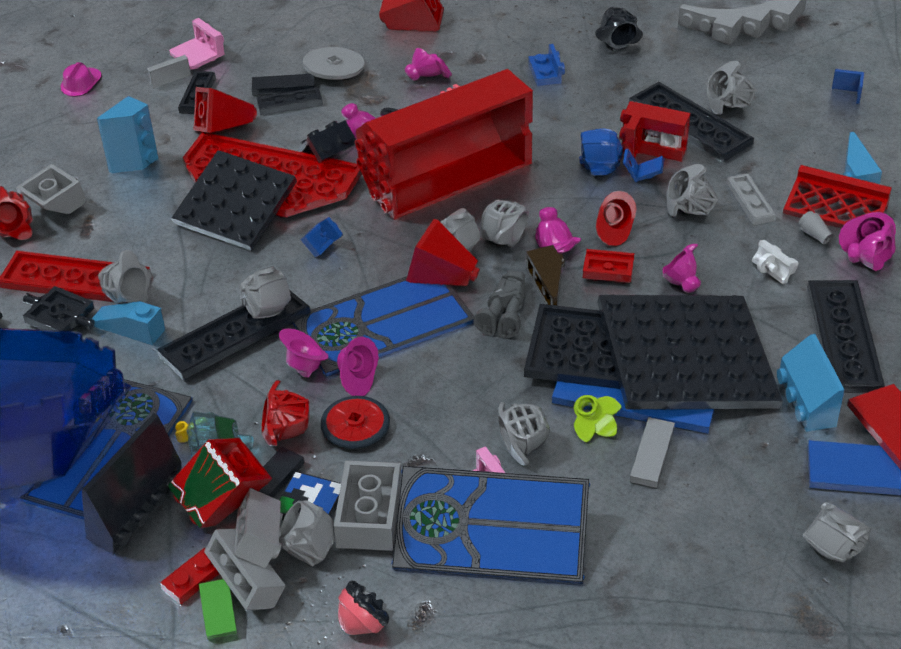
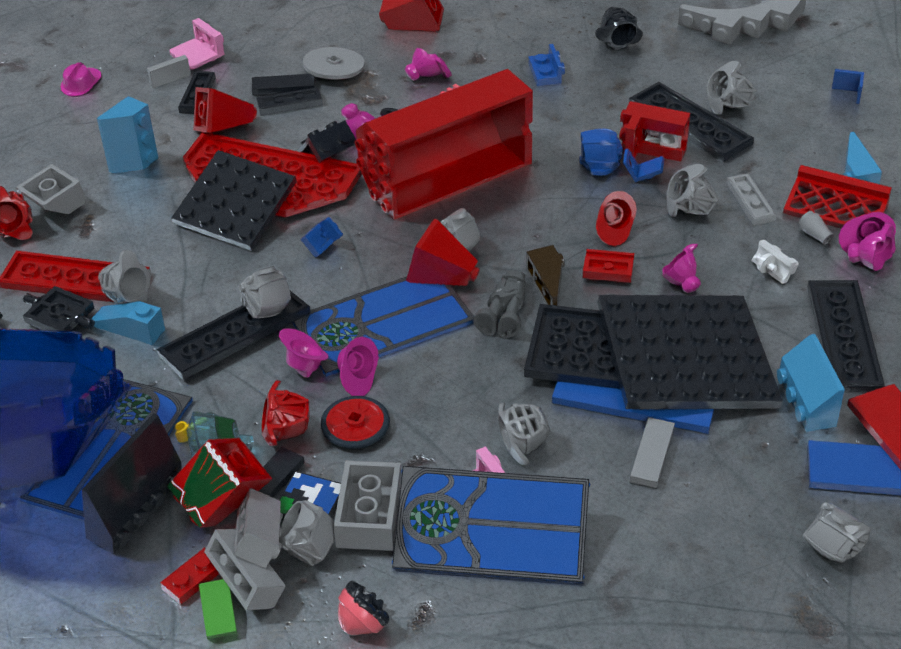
(504, 222): light grey piece -> none
(554, 231): dark pink hair -> none
(598, 420): lime plate -> none

